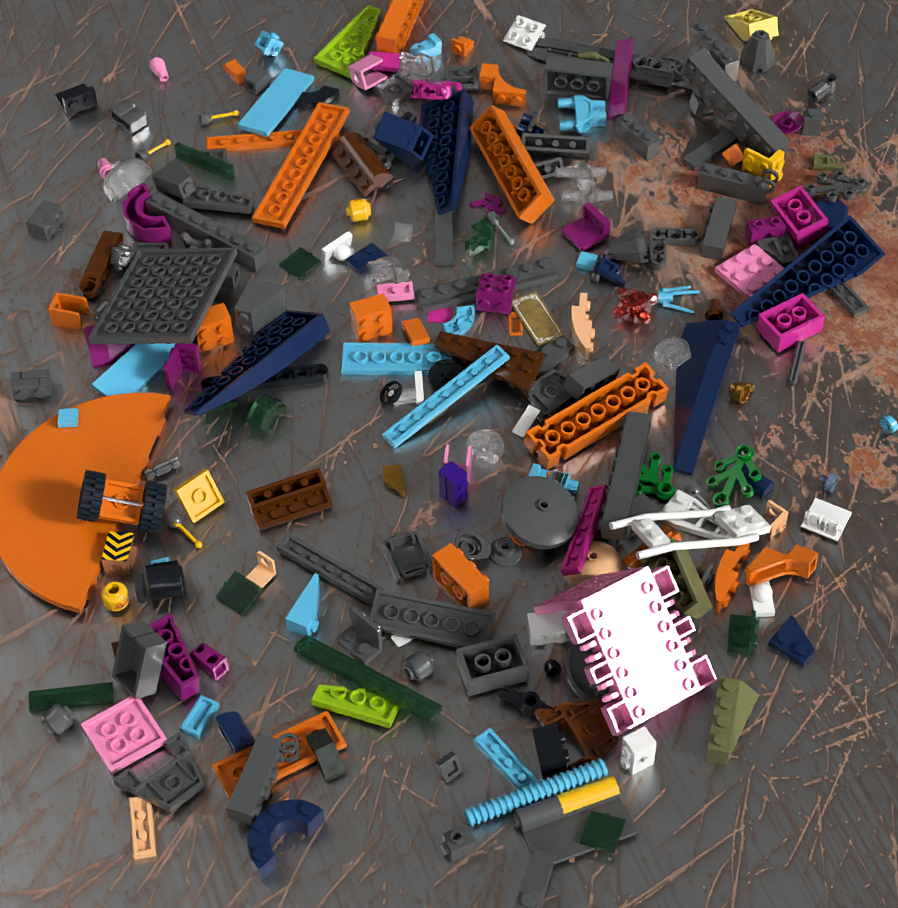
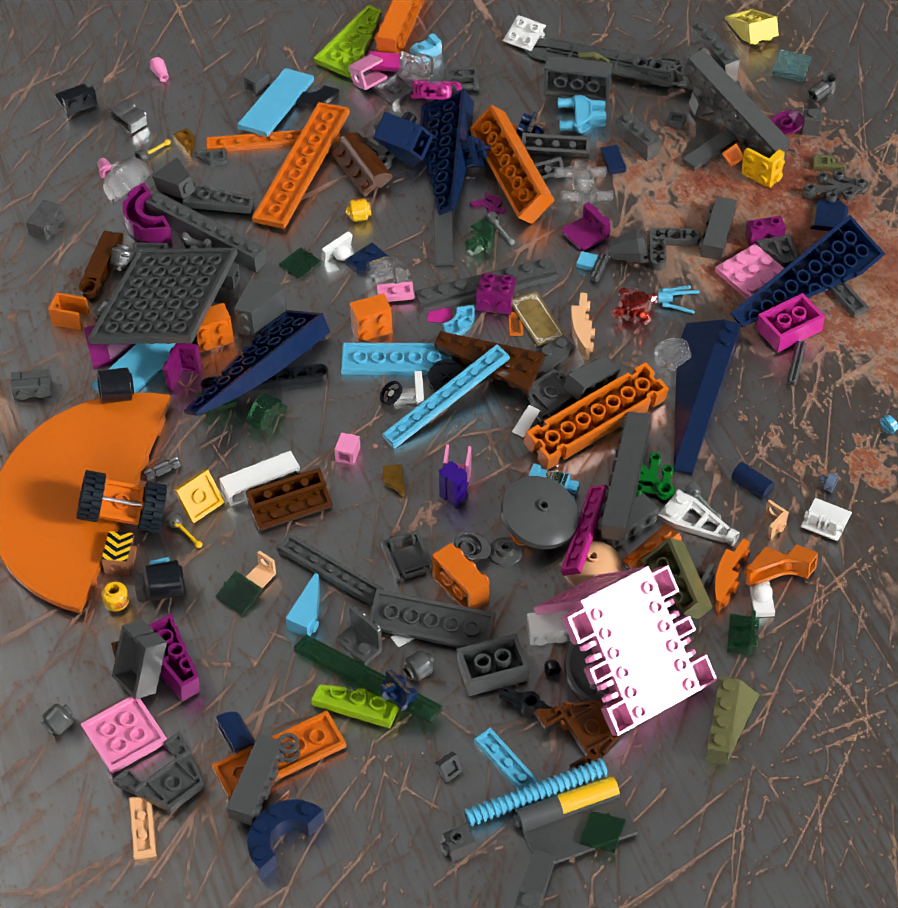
(68, 417): medium azure tile -> none
(72, 696): clear green tile -> none
(115, 385): none -> black piece
(185, 140): none -> pearl gold tile
(199, 716): medium azure tile -> none
(204, 161): clear green tile -> none
(205, 117): hinge -> none
(210, 661): magenta leg -> none
(235, 71): orange tile -> none
(263, 473): none -> white brick
(269, 43): medium azure brick -> none
(326, 754): pearl dark grey slope -> none
(347, 448): none -> bright pink brick
(395, 689): none -> dark blue hips
(403, 232): clear plate -> none
(415, 332): orange tile -> none
(461, 46): orange bracket -> none
(478, 152): none -> dark blue hips
(485, 445): clear tile -> none
(502, 92): orange arch -> none
(550, 749): black brick -> none
(610, 271): dark blue tile -> none
(613, 159): none -> dark blue tile
(620, 78): magenta tile -> none
(638, 750): white brick -> none
(676, 120): none -> dark grey tile
(714, 310): reddish brown cone -> none
(733, 474): green plant -> none
(736, 183): dark grey hinge -> none
(741, 391): pearl gold piece -> none
(741, 523): white plate -> none
(758, 52): dark grey cone -> none
(792, 65): none -> clear light blue tile
(792, 642): dark blue wing -> none
(800, 215): dark pink brick -> none

